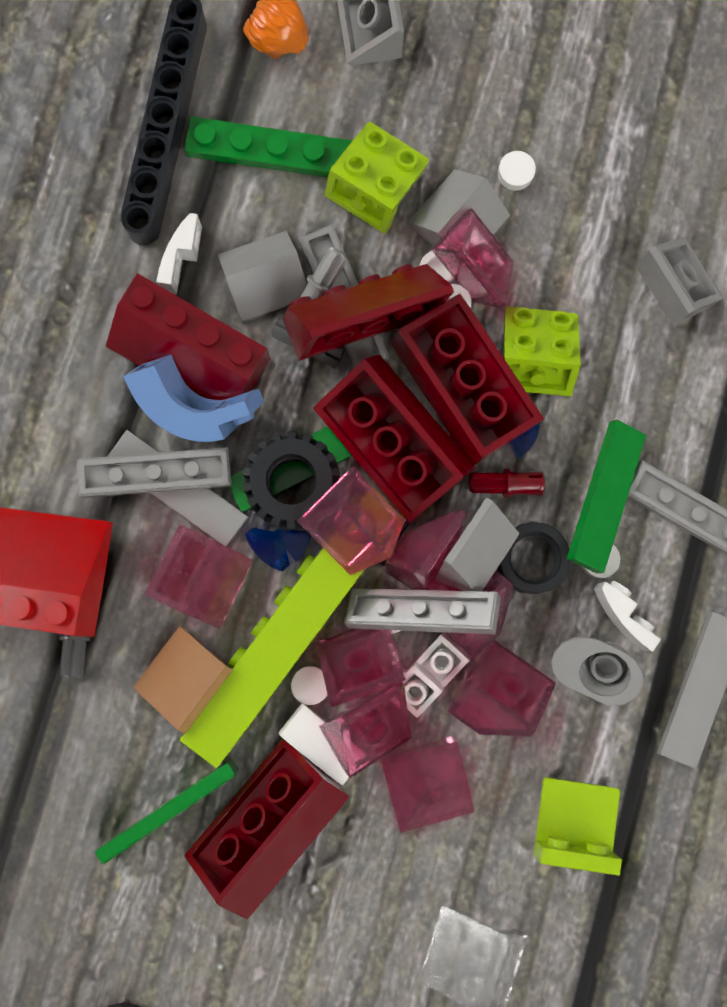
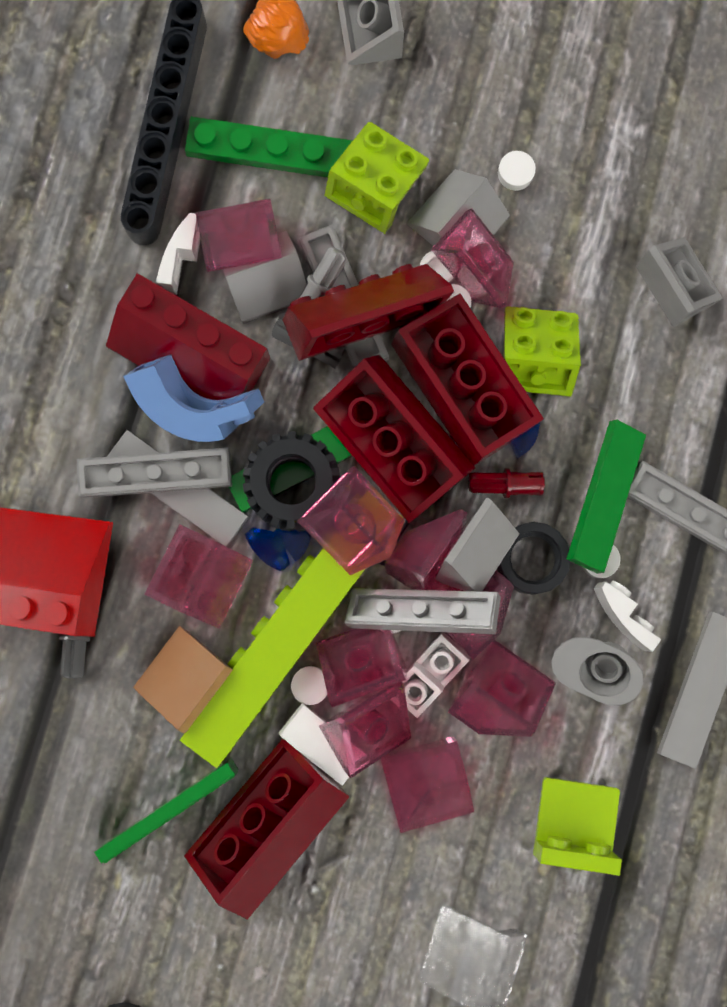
(238, 235): none -> clear pink slope

